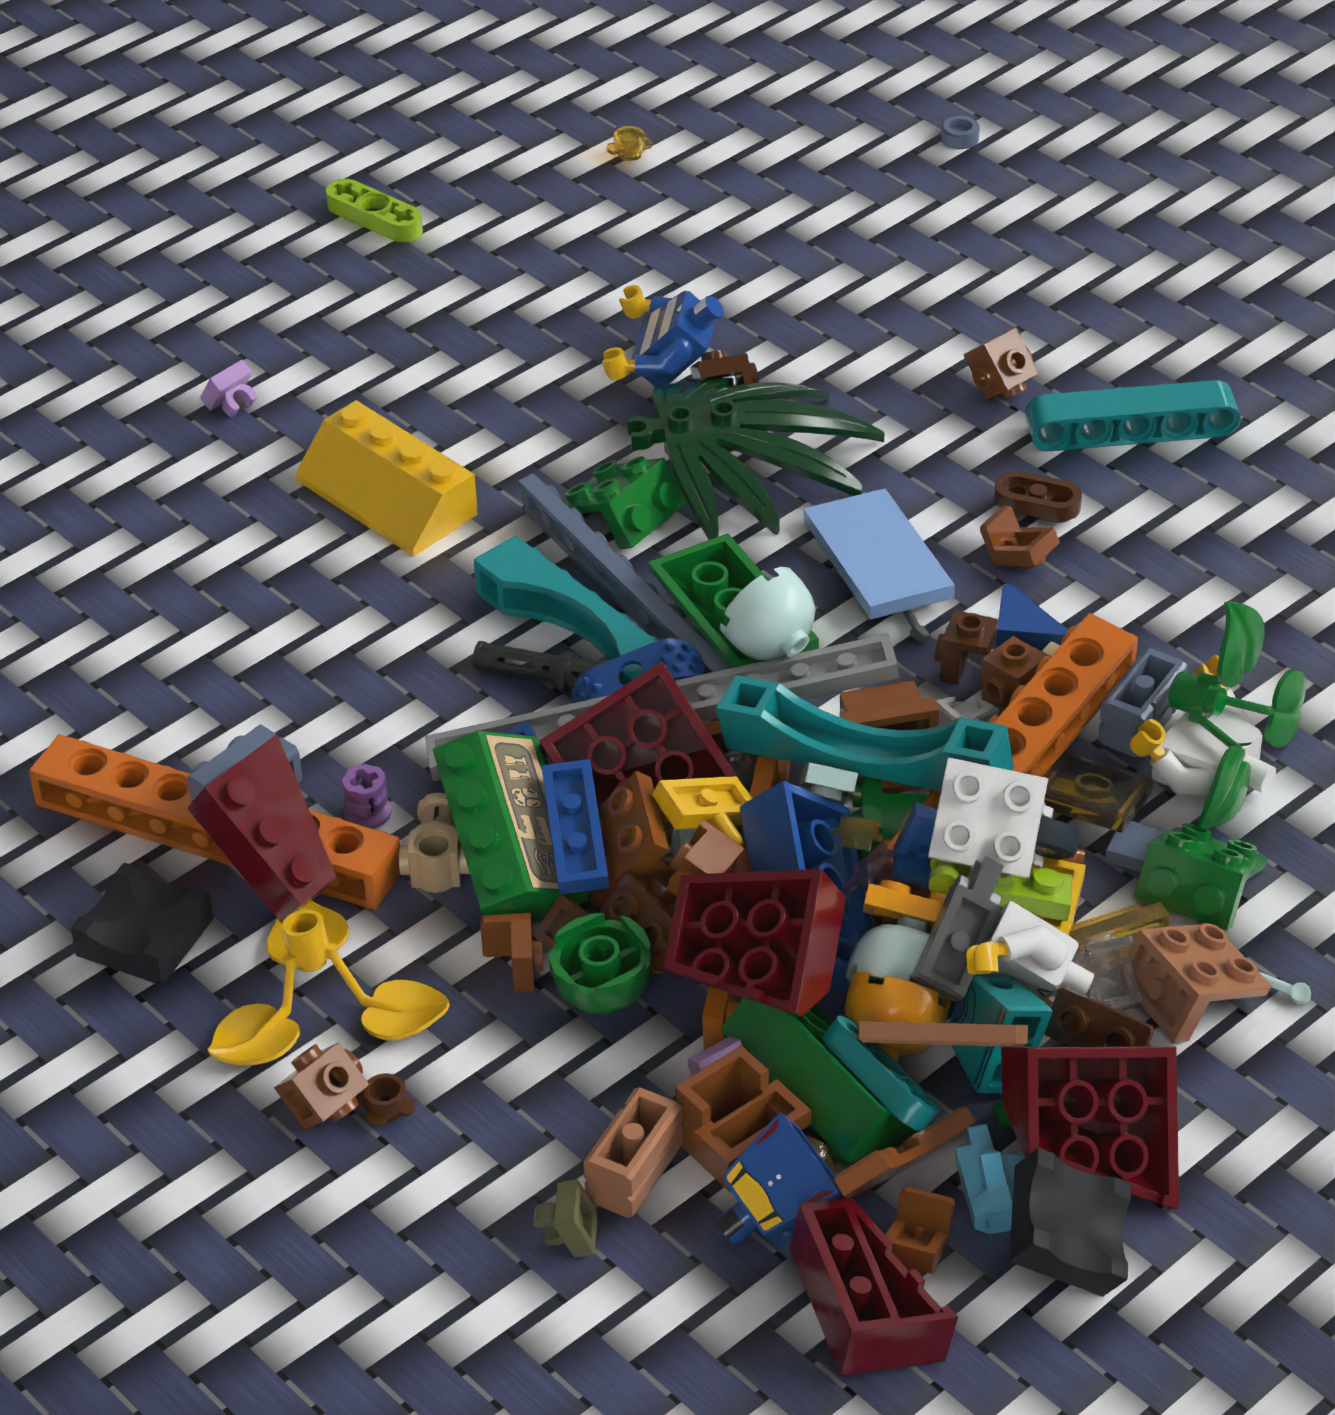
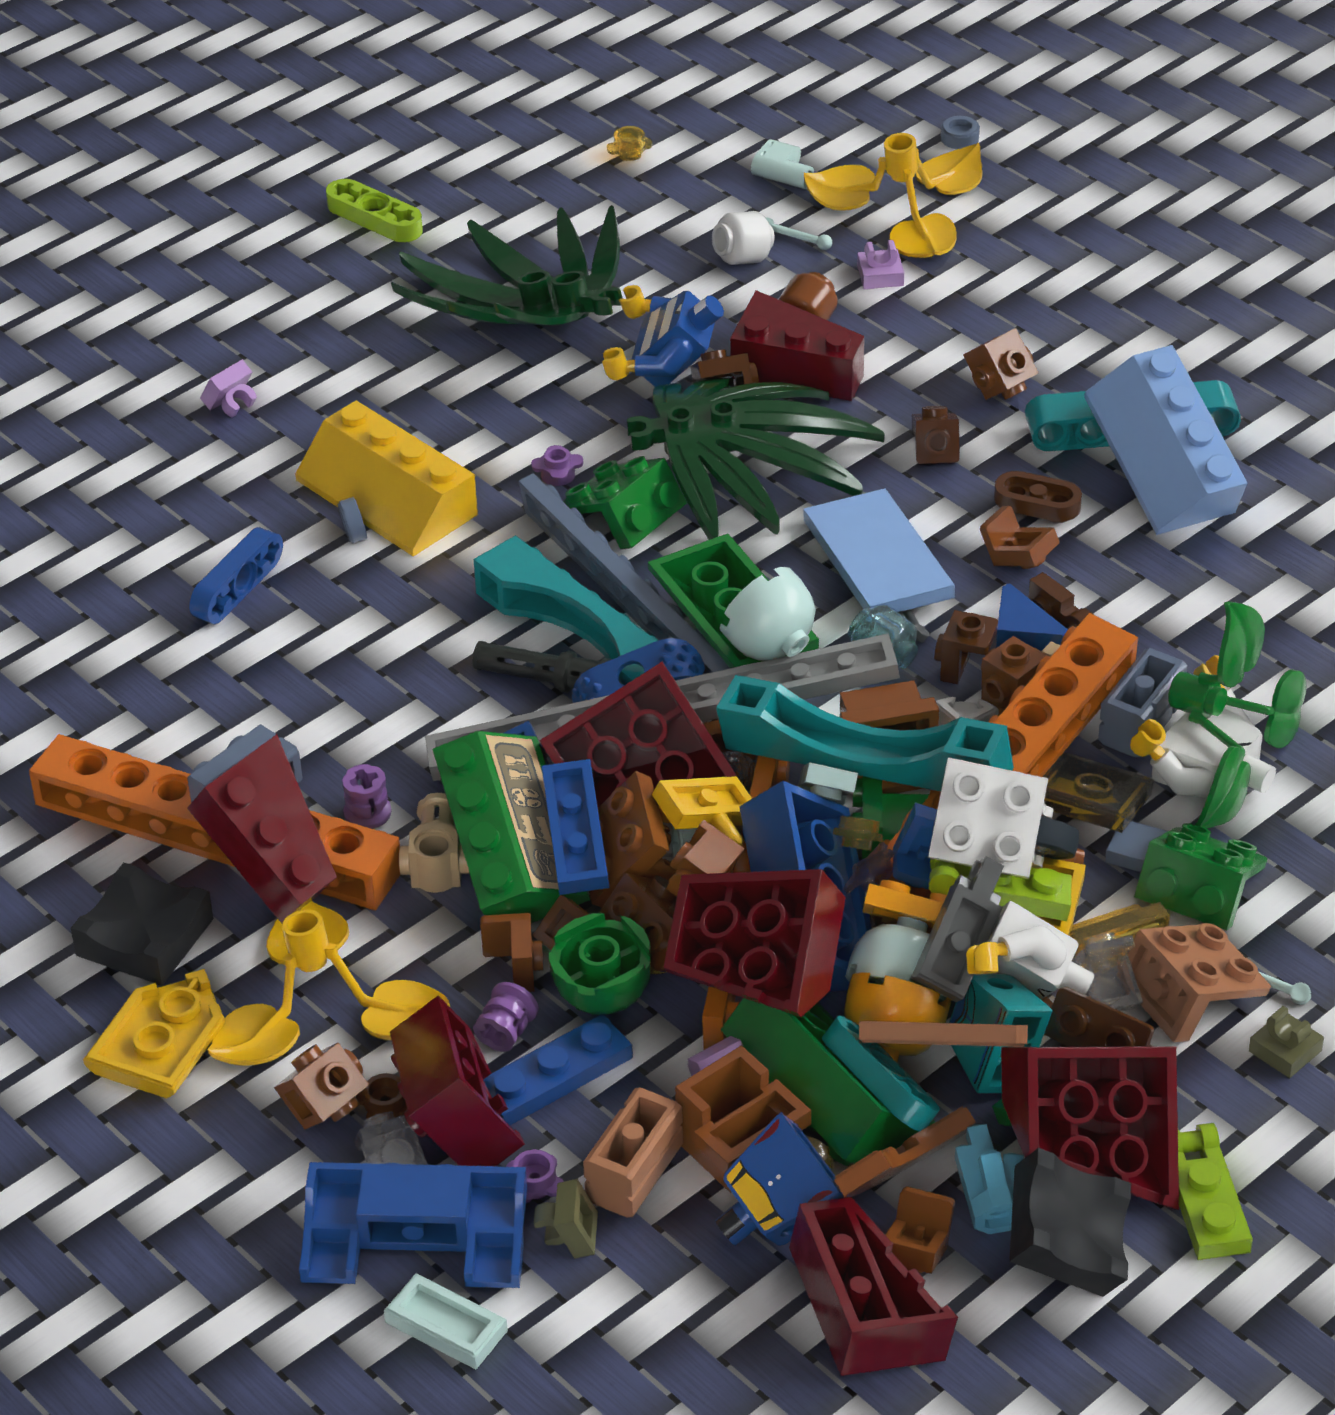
(158, 1035): none -> yellow tile
(236, 575): none -> blue beam
(352, 520): none -> sand blue tile
(389, 1141): none -> clear bracket
(414, 1209): none -> blue bracket
(445, 1321): none -> light aqua tile
(446, 1088): none -> dark red wedge
(505, 1016): none -> medium lavender bush
(539, 296): none -> dark green plant
(542, 1168): none -> medium lavender plate
(557, 465): none -> medium lavender plate
(559, 1067): none -> blue plate
(743, 237): none -> white head
(780, 163): none -> light aqua piece
(799, 347): none -> dark red wedge
(812, 294): none -> dark orange head
(823, 242): none -> light aqua hinge
(880, 267): none -> lavender tile
(882, 621): none -> clear light blue head
(936, 435): none -> reddish brown bracket
(950, 173): none -> yellow plant
(1056, 600): none -> reddish brown plate
(1166, 441): none -> light blue slope
(1209, 1197): none -> lime plate
(1286, 1043): none -> olive tile

